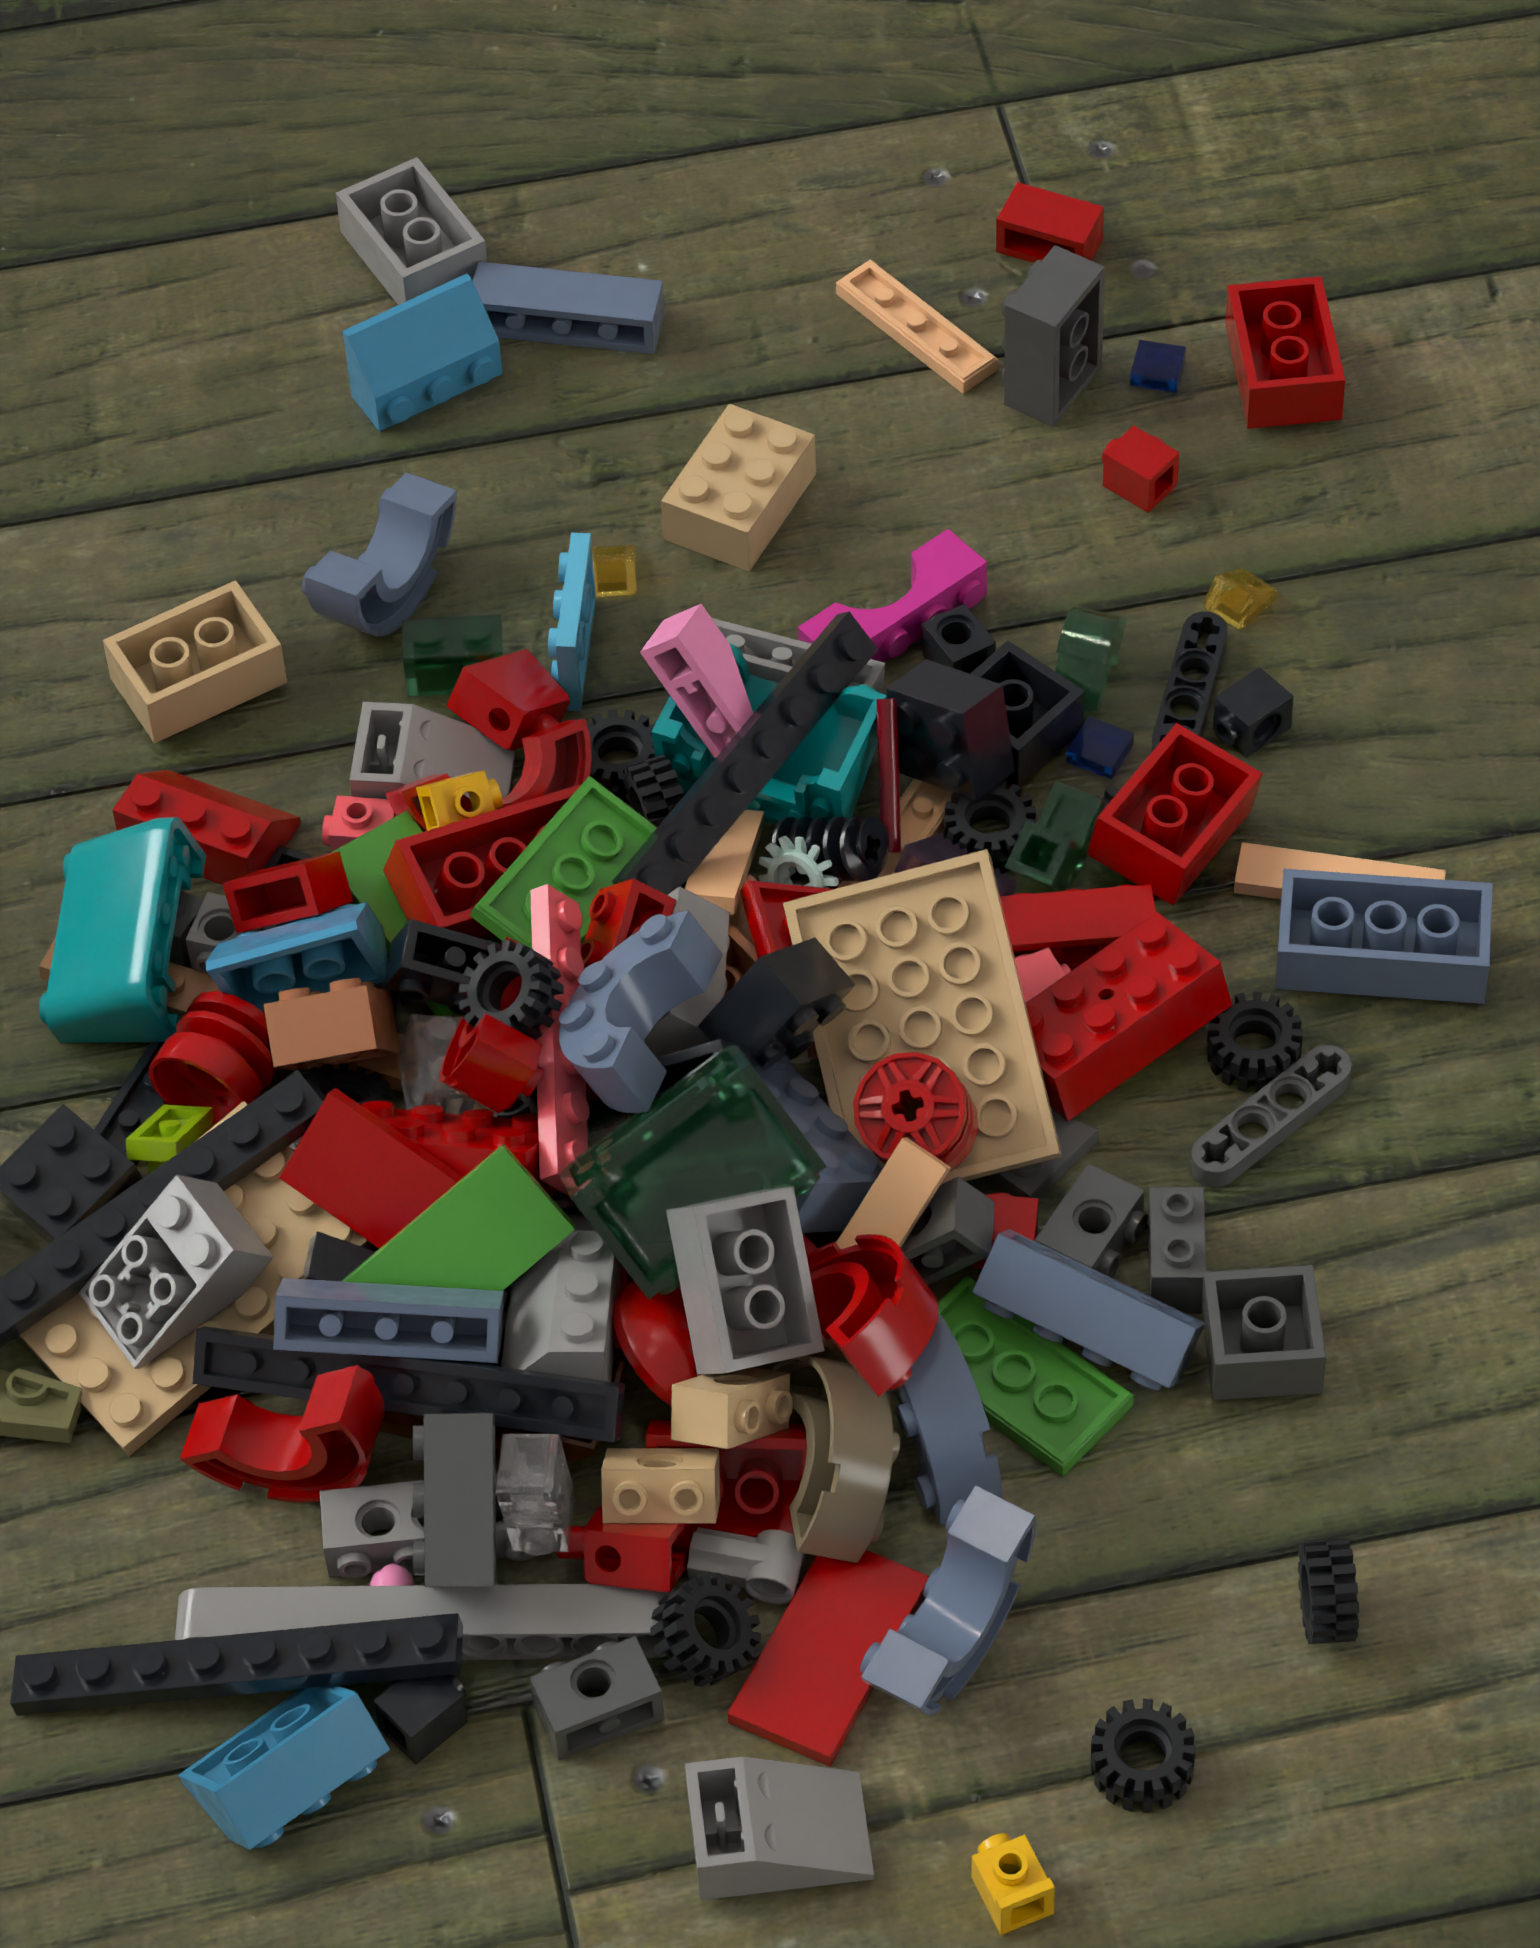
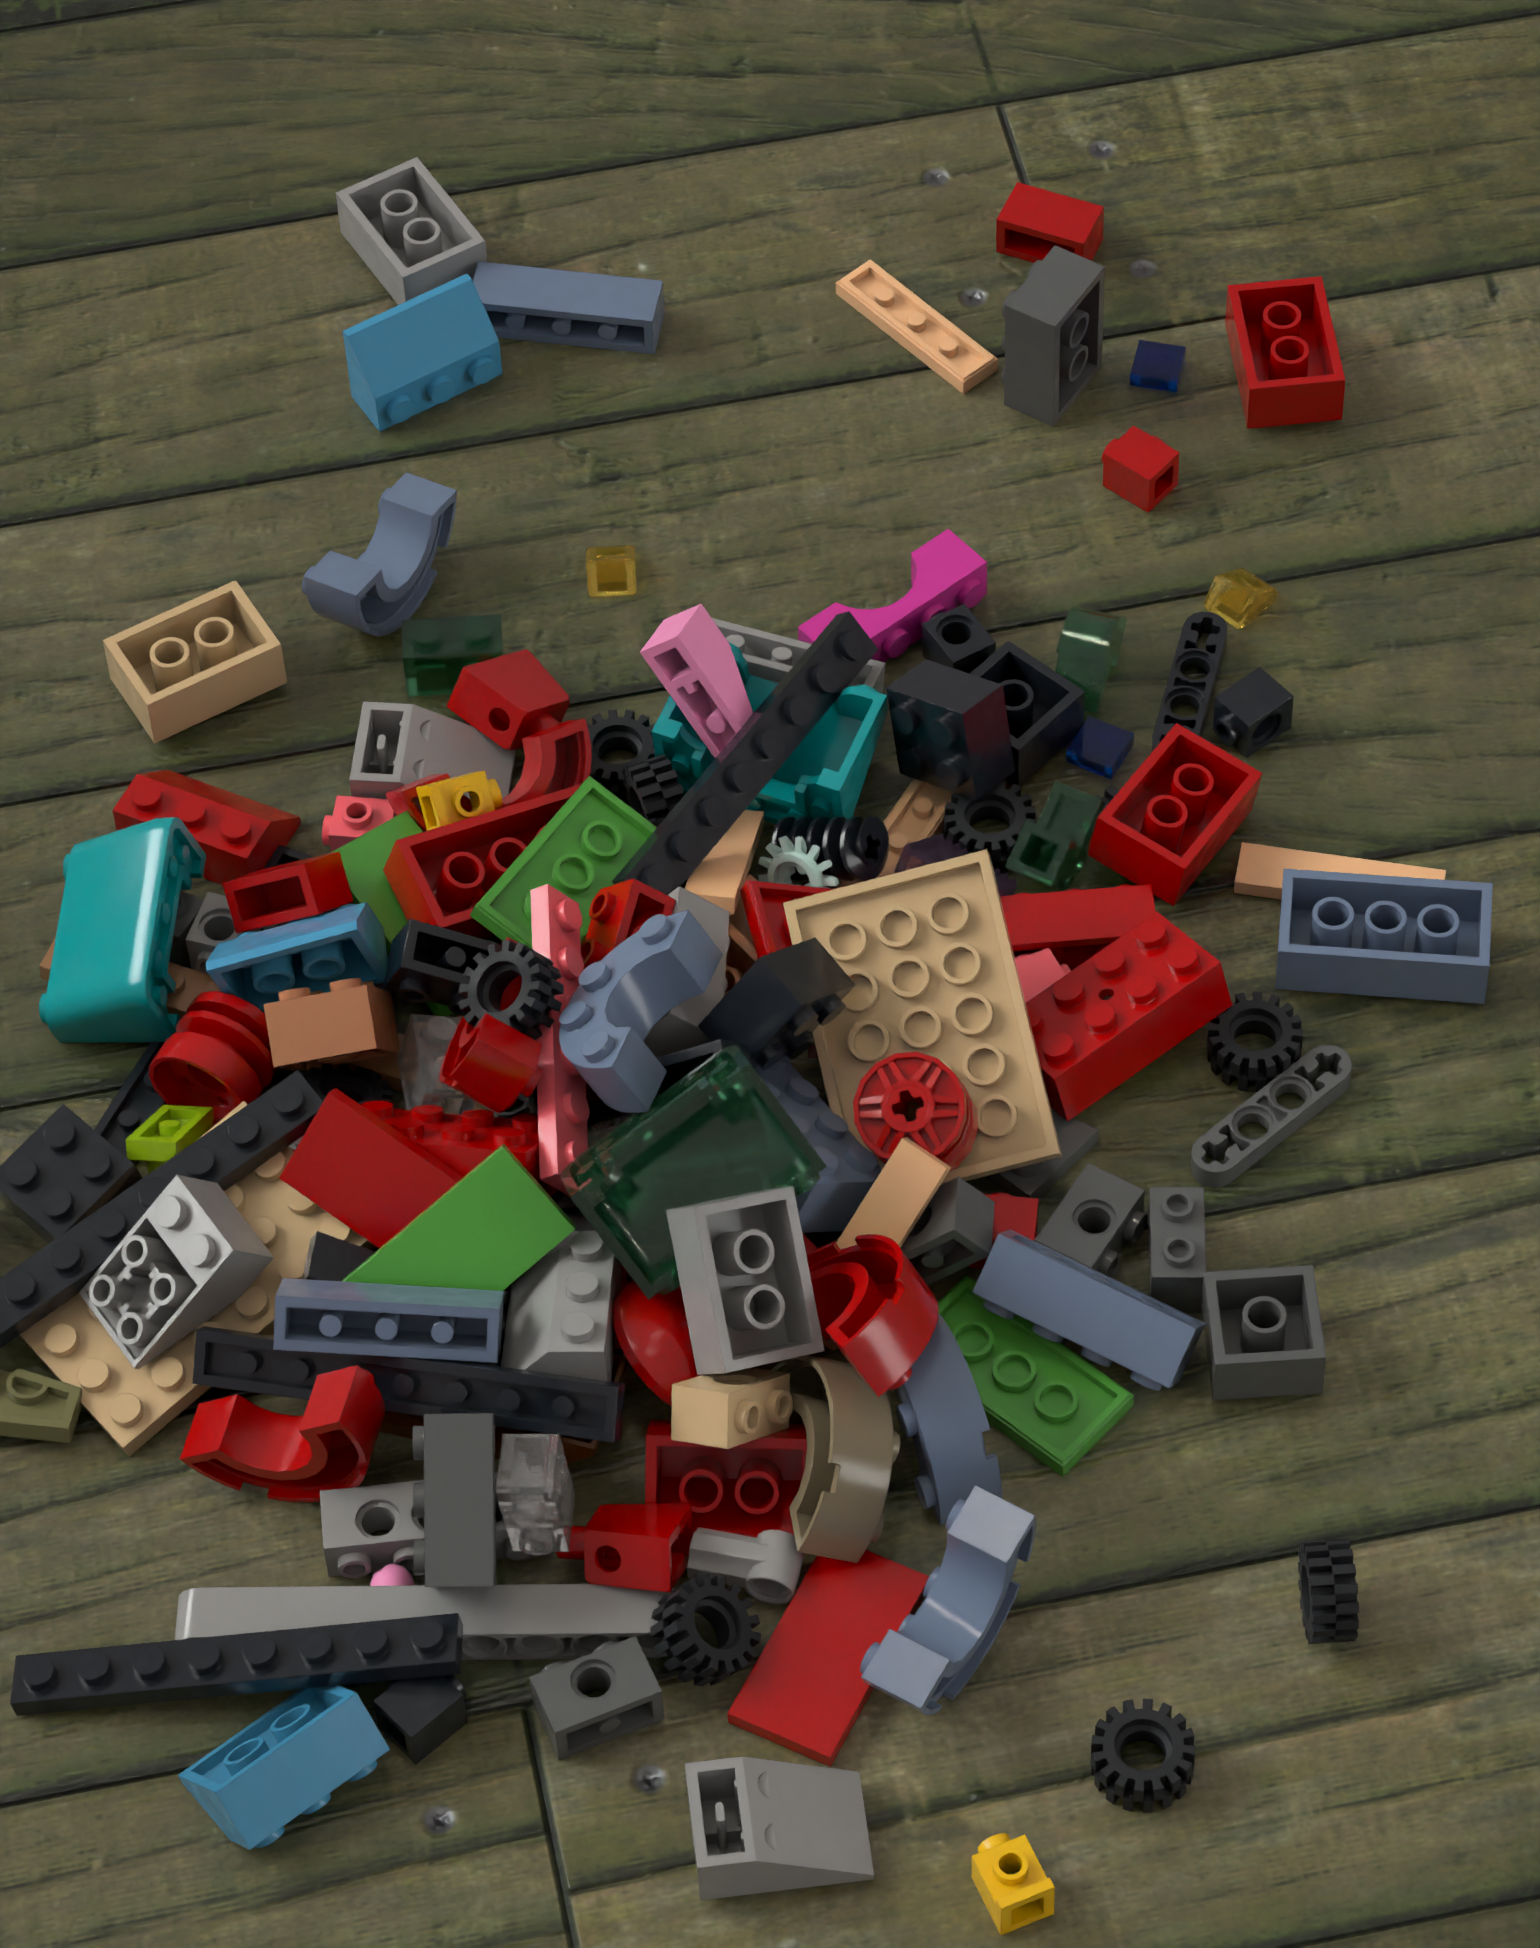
(575, 611): medium azure plate -> none
(660, 1485): tan brick -> none
(739, 487): tan brick -> none
(889, 770): dark red bar -> none

